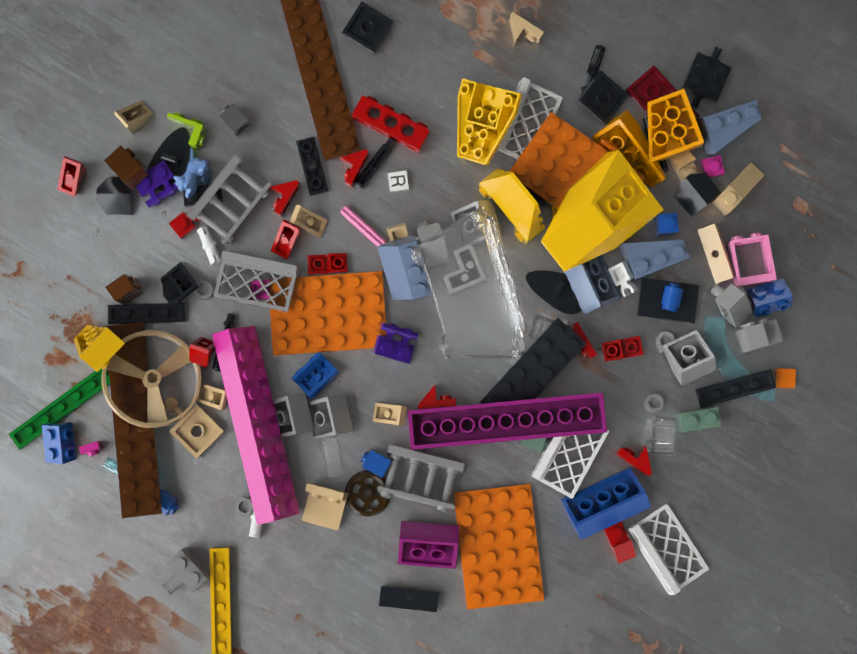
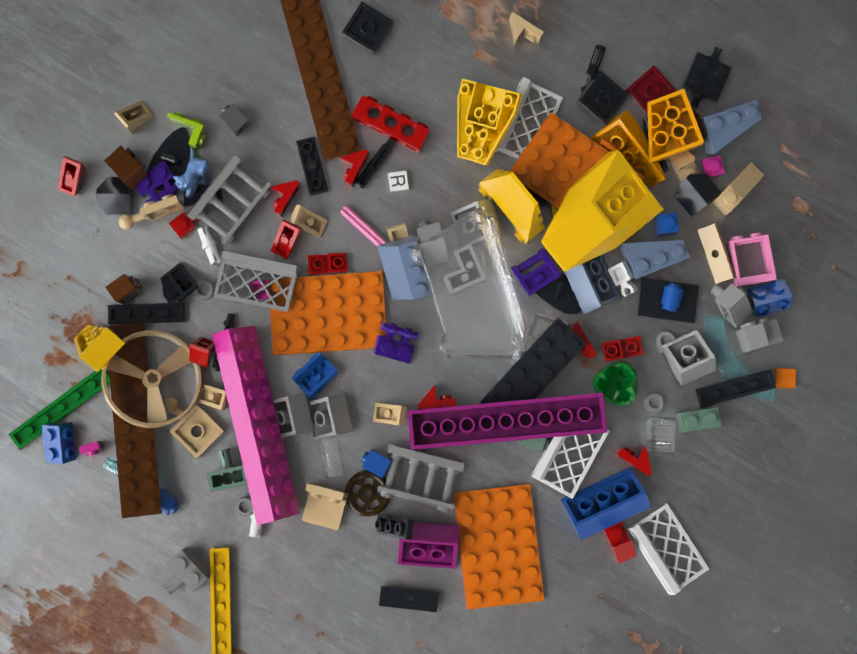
(153, 211): none -> tan plate
(228, 475): none -> sand green brick
(394, 526): none -> black tile
(540, 276): none -> dark purple plate
(617, 382): none -> green hair

